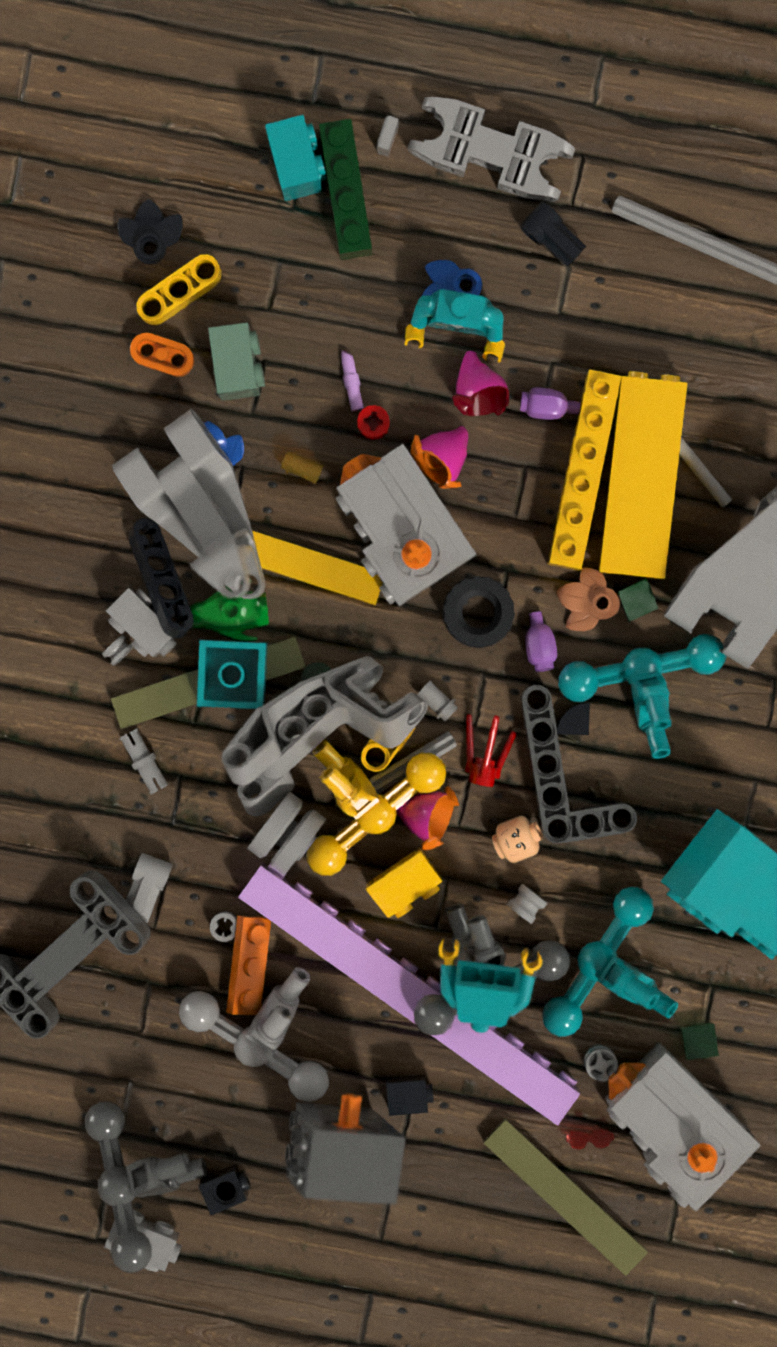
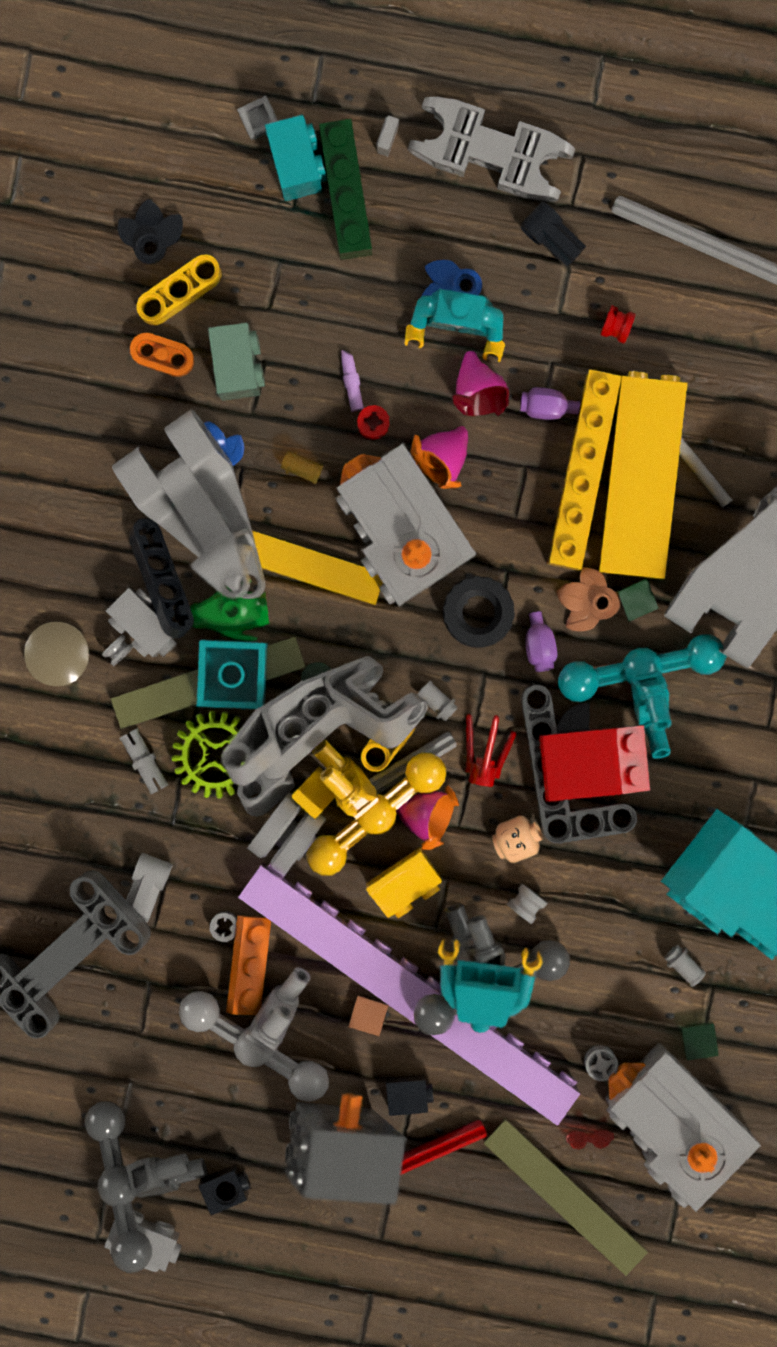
(56, 653): none -> dark tan dish
(196, 733): none -> lime gear
(256, 116): none -> light grey tile
(313, 794): none -> yellow tile
(368, 1015): none -> nougat tile
(442, 1146): none -> red axle
(594, 763): none -> red slope
(600, 963): teal connector -> none
(618, 324): none -> red wheel
(684, 965): none -> light grey pin

